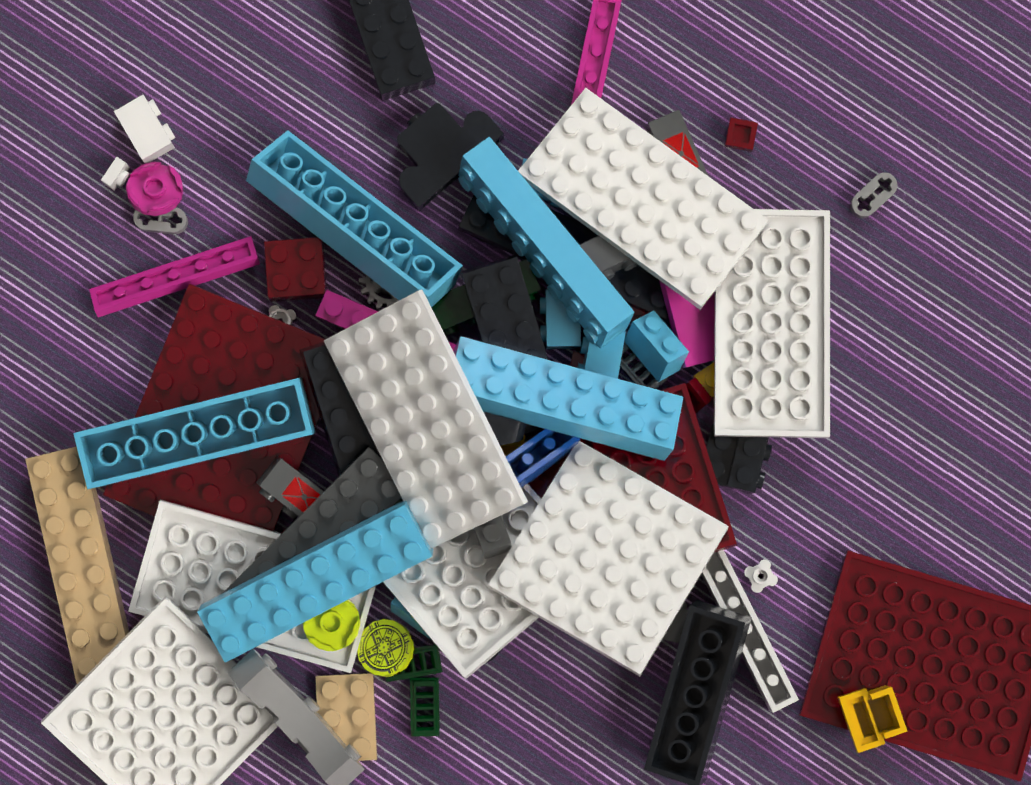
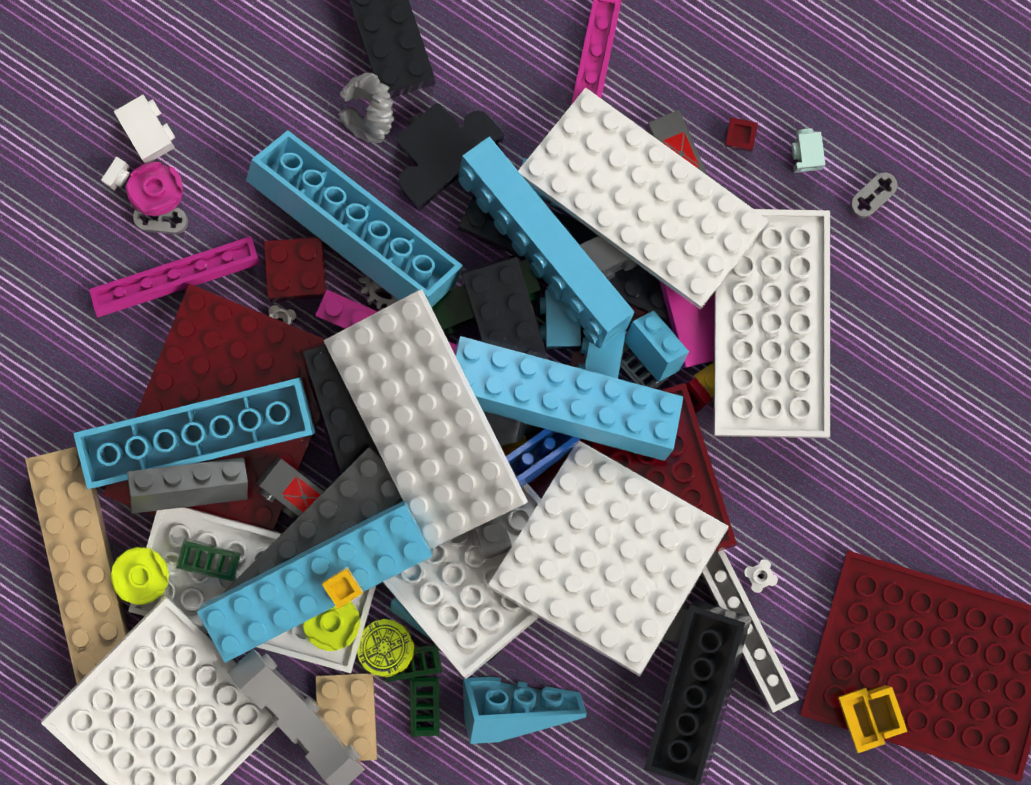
(140, 575): none -> neon yellow tile
(187, 485): none -> dark grey brick
(206, 570): none -> dark green slope
(342, 587): none -> yellow plate
(379, 113): none -> light grey piece
(505, 710): none -> medium azure wedge
(738, 460): black plate -> none
(808, 151): none -> light aqua brick

